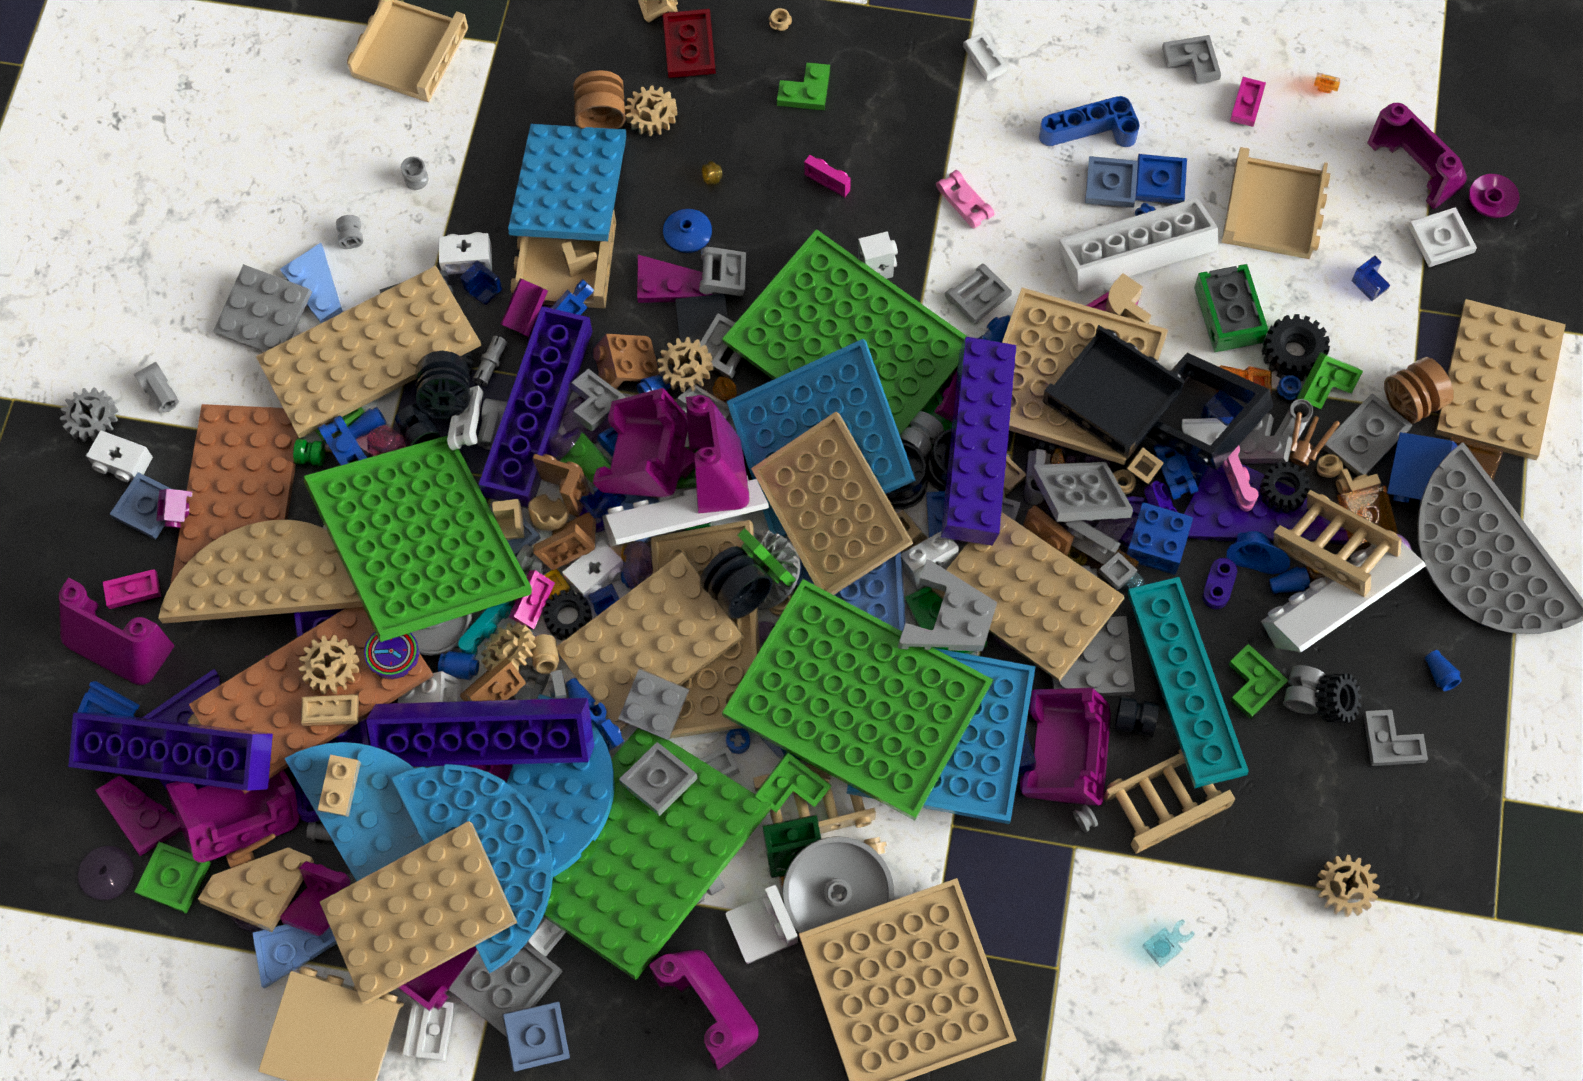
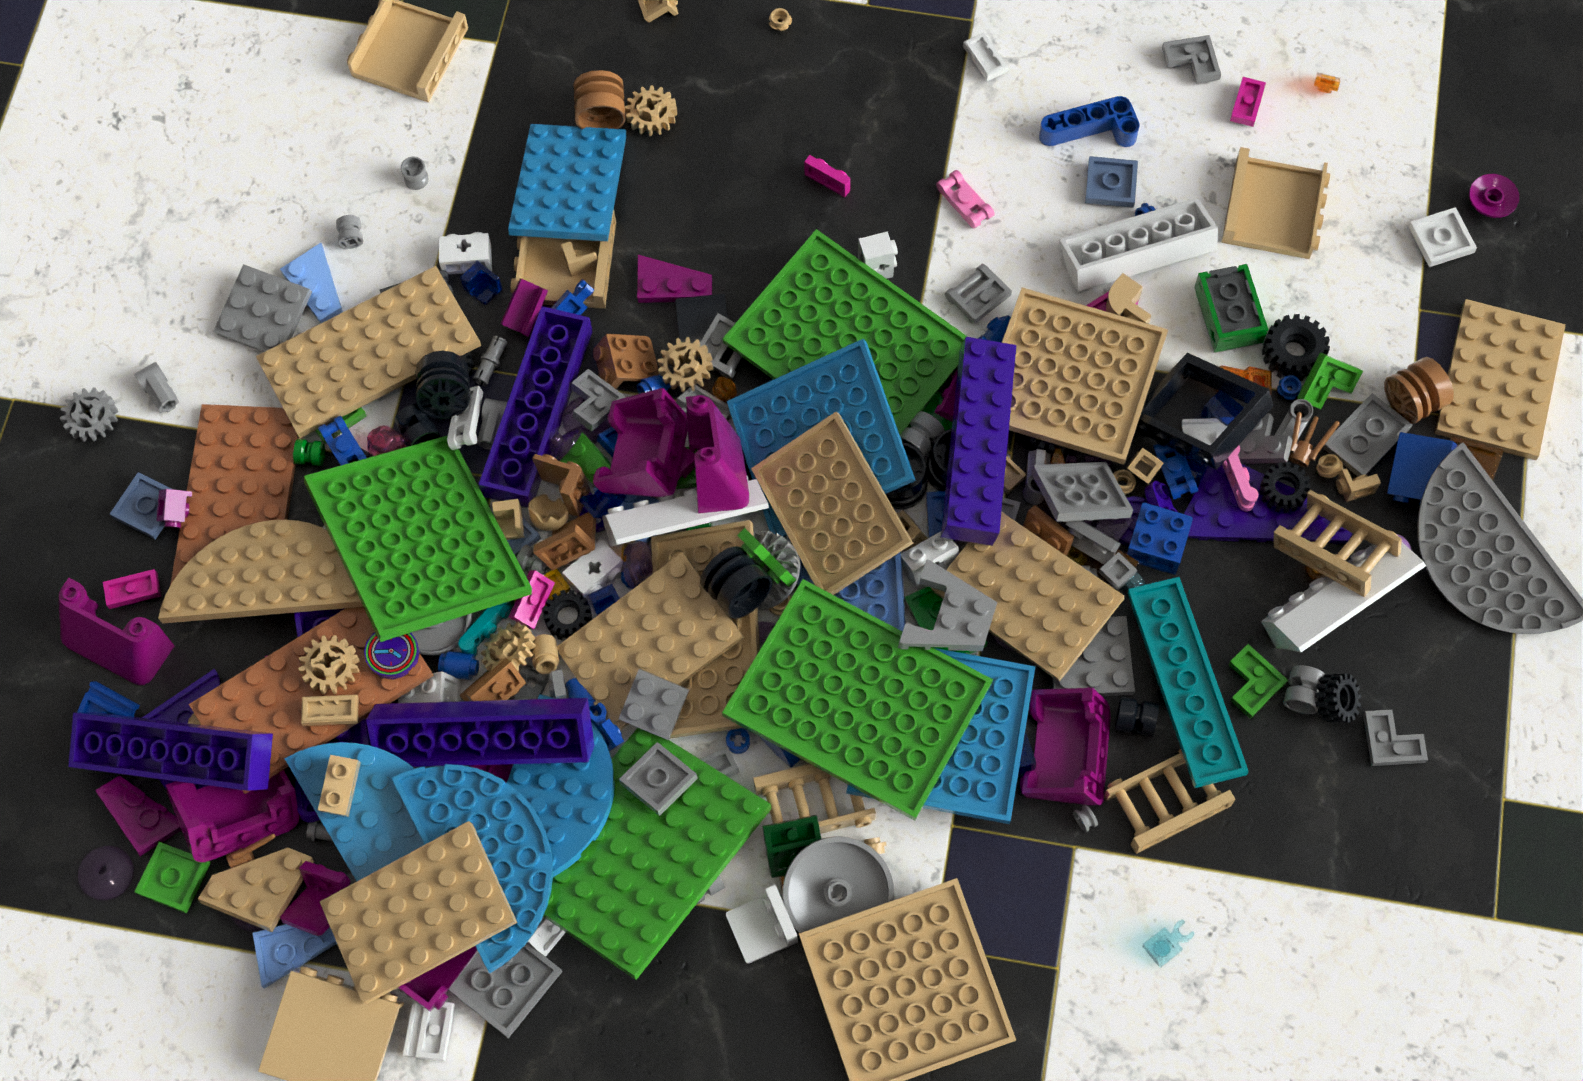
(118, 456): white brick -> none
(367, 422): blue cone -> none
(535, 1036): sand blue plate -> none
(687, 239): blue dish -> none
(689, 43): dark red plate -> none
(711, 173): clear yellow plate -> none
(730, 272): light grey plate -> none
(734, 1027): magenta windscreen -> none
(792, 776): bright green plate -> none
(806, 94): bright green plate -> none
(1114, 392): black panel -> none
(1161, 179): blue plate -> none
(1219, 581): dark purple plate -> none
(1257, 553): blue piece -> none
(1290, 581): blue cone -> none
(1337, 883): tan gear -> none
(1369, 280): clear blue panel -> none
(1372, 505): clear orange plate -> none
(1399, 128): magenta windscreen -> none
(1443, 671): blue cone -> none

